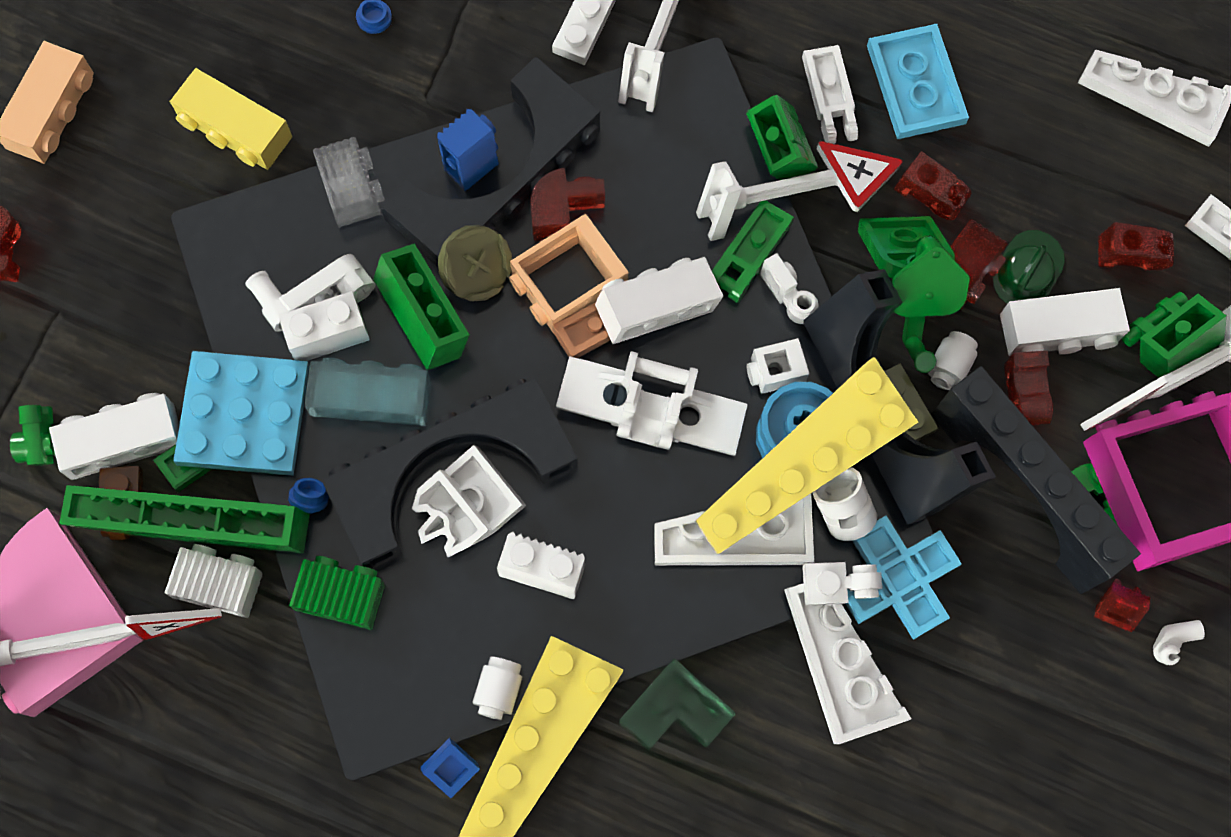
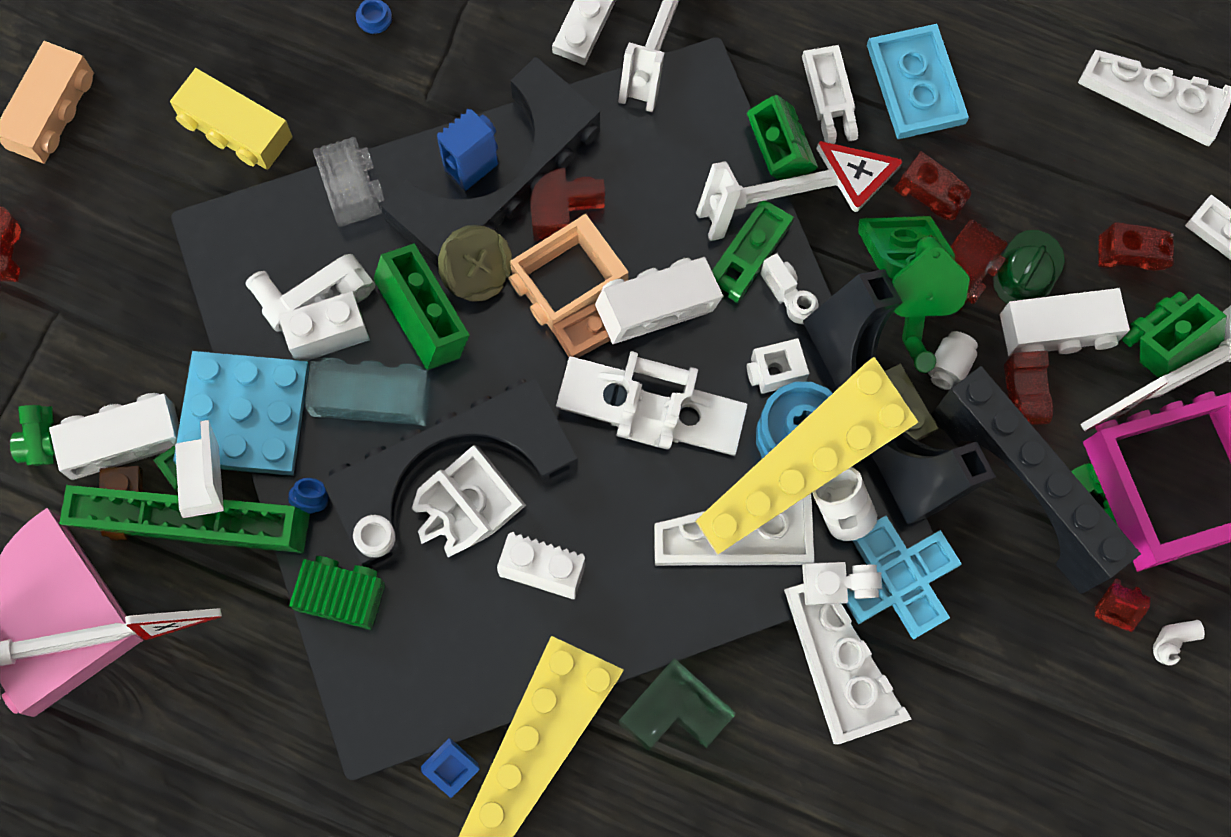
(199, 474): none -> white panel
(214, 581): white brick -> none
(374, 536): none -> white tile
(498, 688): white brick -> none

